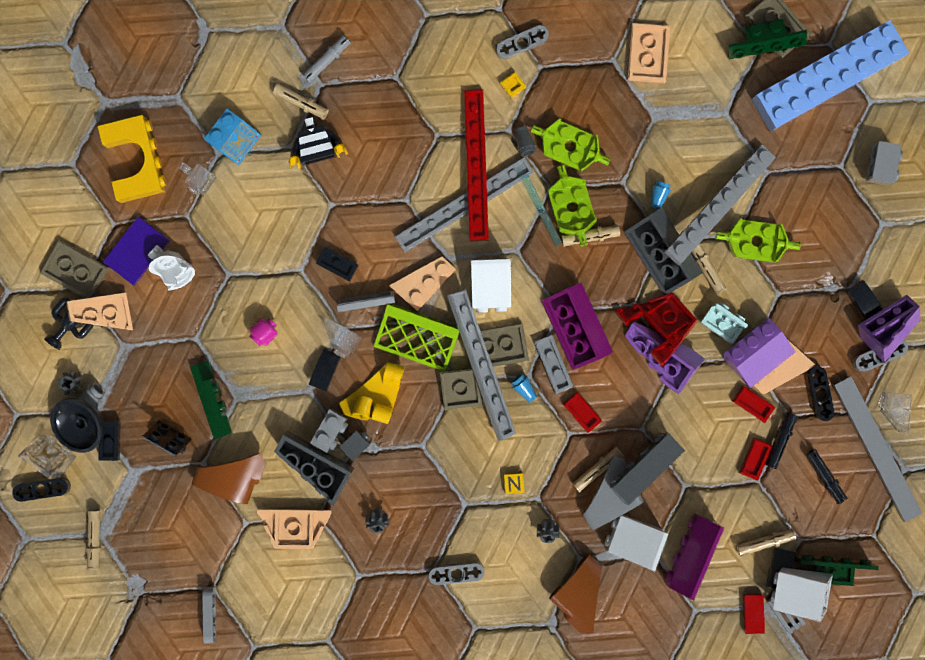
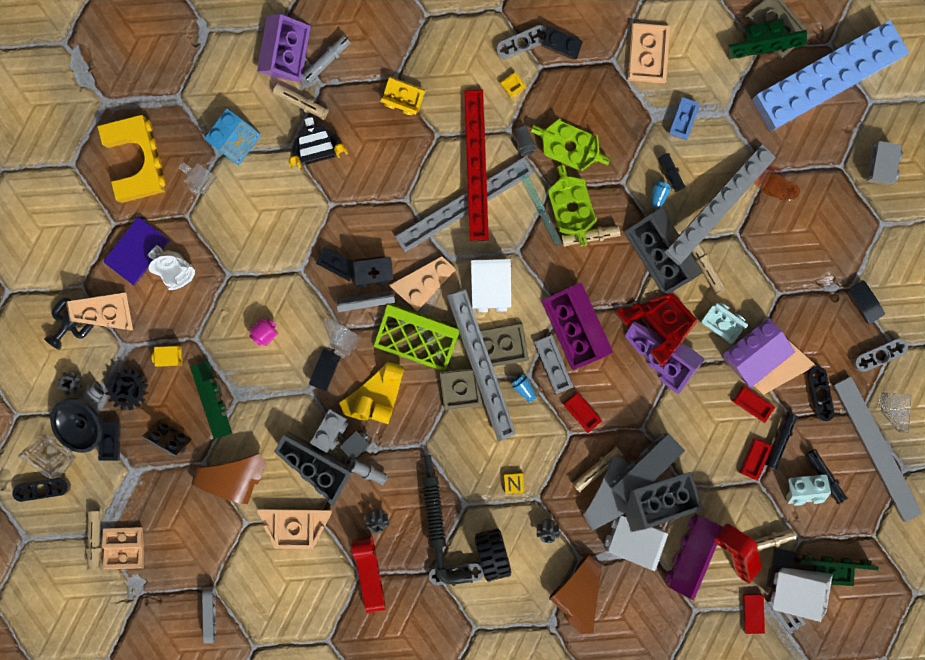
(74, 270): dark tan tile -> none
(121, 387): none -> black gear
(123, 548): none -> light nougat slope
(167, 356): none -> yellow brick
(283, 48): none -> medium lavender slope
(360, 268): none -> black brick
(367, 472): none -> light grey pin
(369, 574): none -> red beam
(403, 96): none -> yellow bracket
(436, 527): none -> pearl dark grey piece
(492, 555): none -> black tyre
(561, 43): none -> black plate
(662, 502): none -> dark grey slope
(672, 172): none -> black pin
(684, 118): none -> medium blue plate
(743, 552): none -> red beam
(772, 236): lime plate -> none
(776, 186): none -> clear orange piece
(808, 489): none -> light aqua bracket
(890, 326): medium lavender wedge -> none

